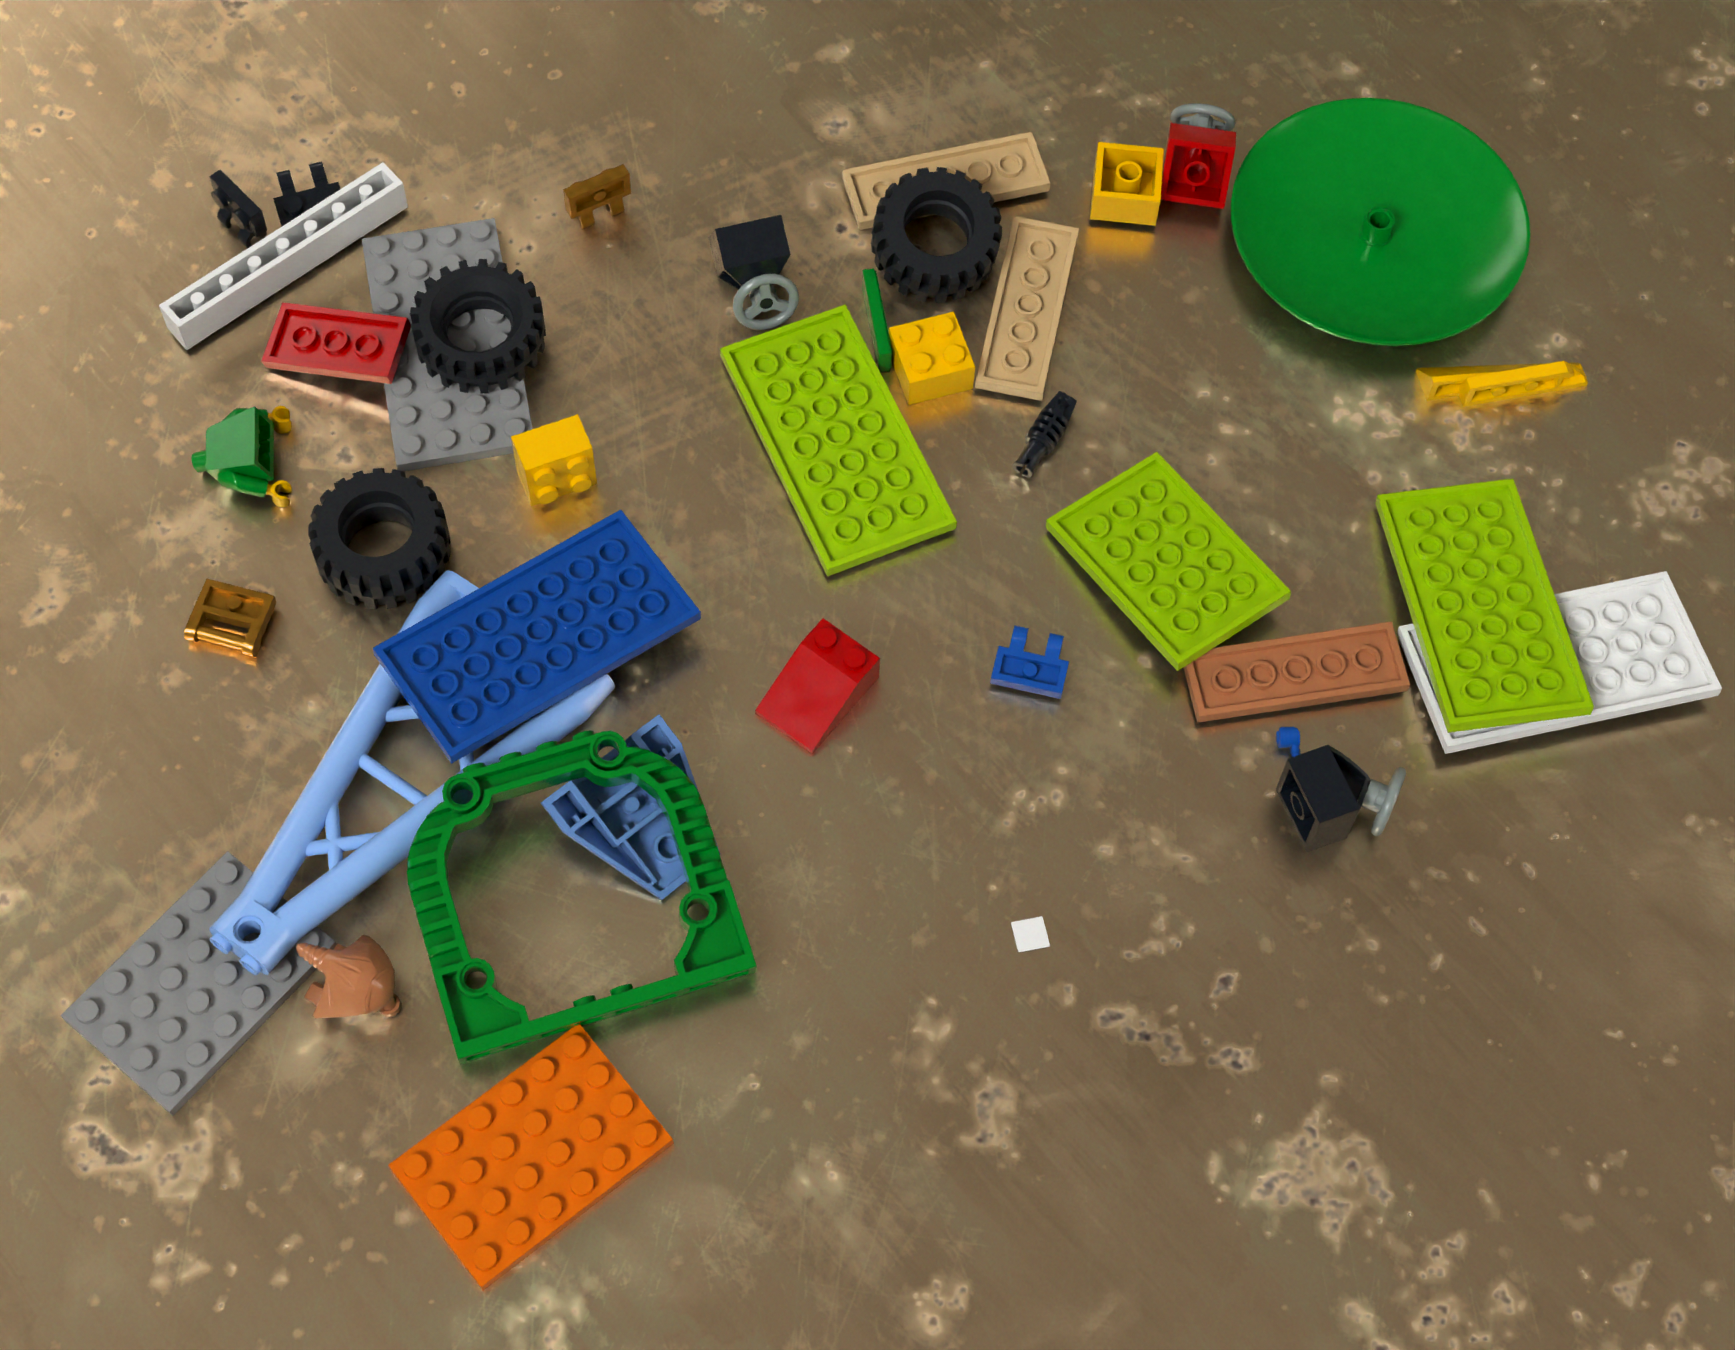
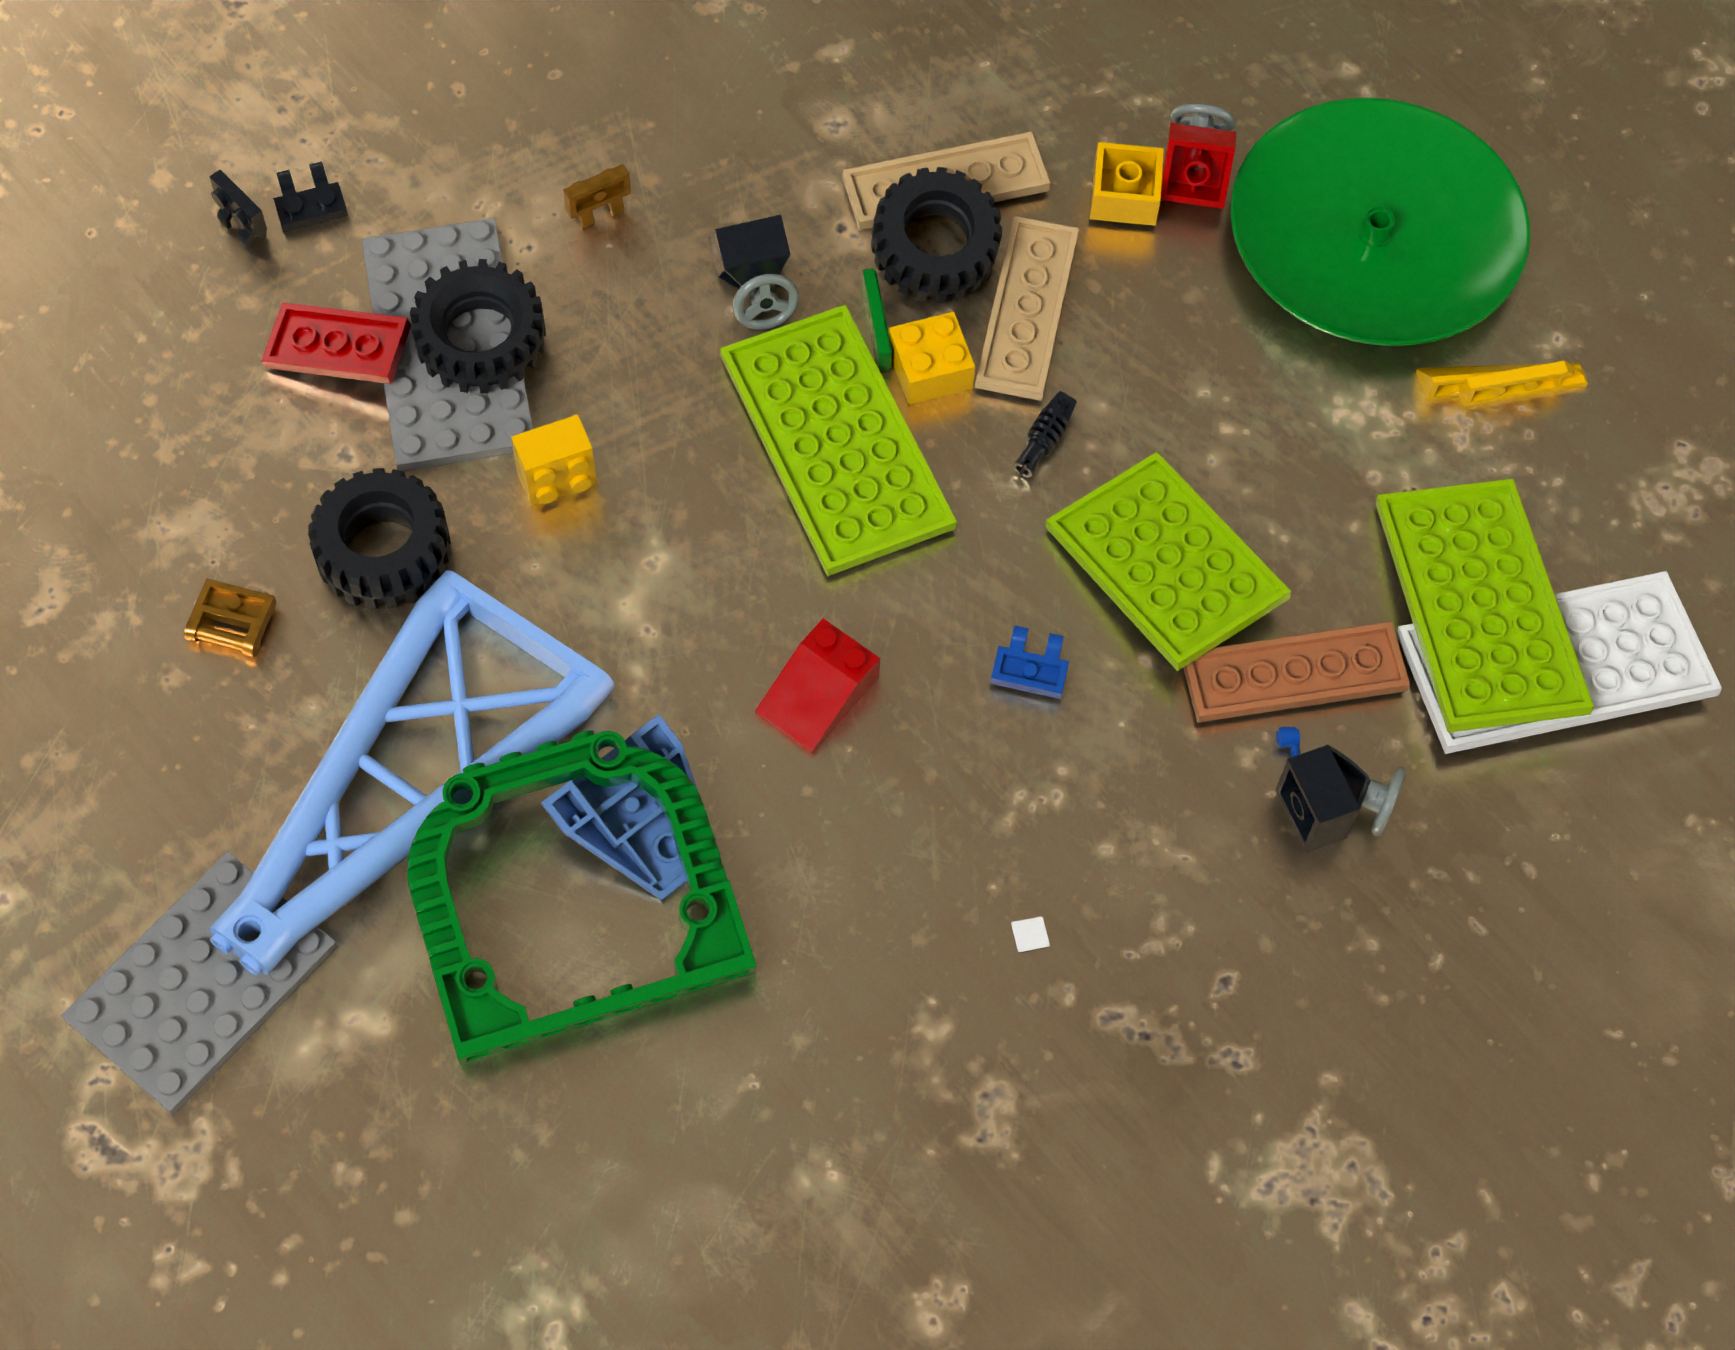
(242, 452): green torso -> none
(284, 256): white brick -> none
(356, 979): nougat piece -> none
(530, 1156): orange plate -> none
(536, 635): blue plate -> none

